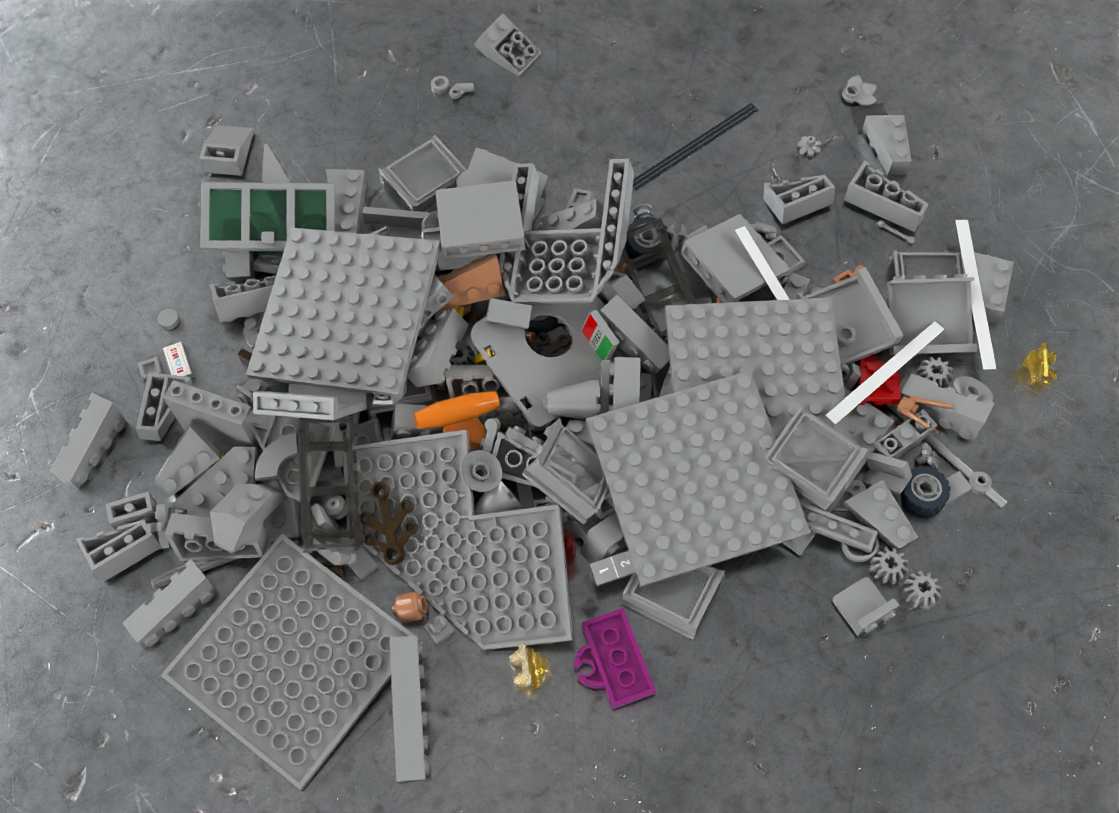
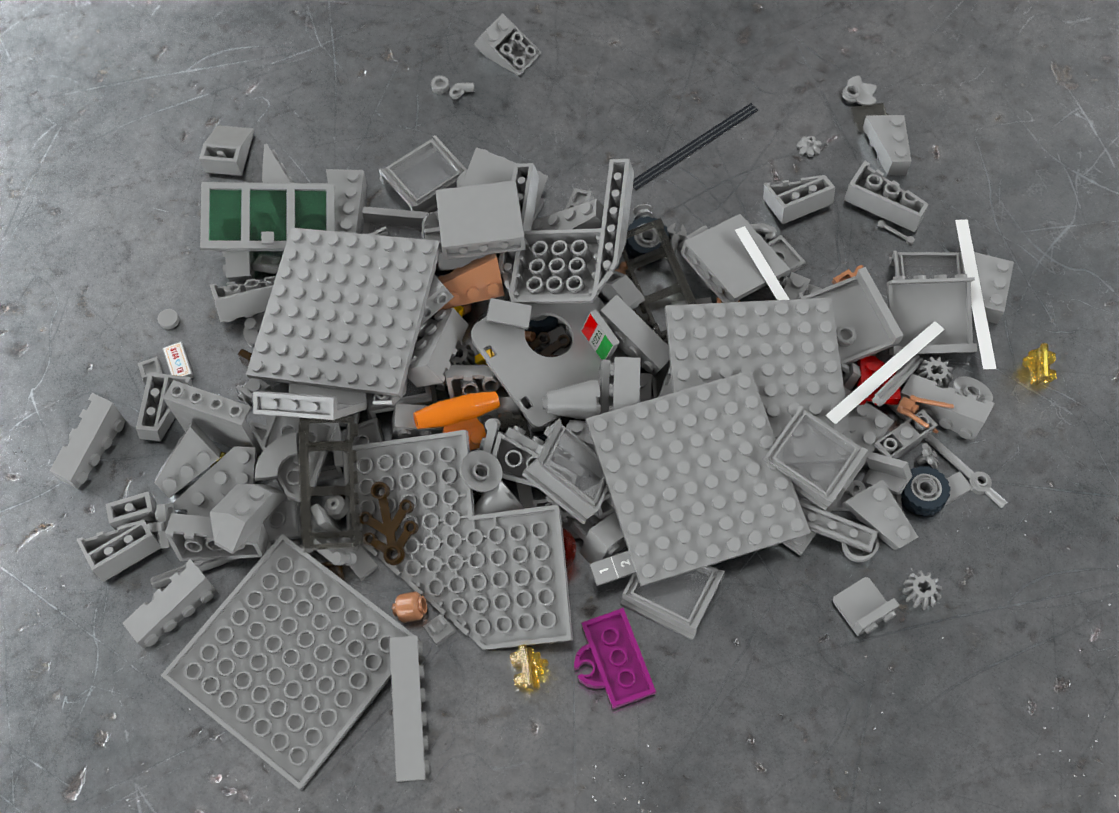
(897, 380): none -> light grey axle
(897, 569): light grey gear -> none

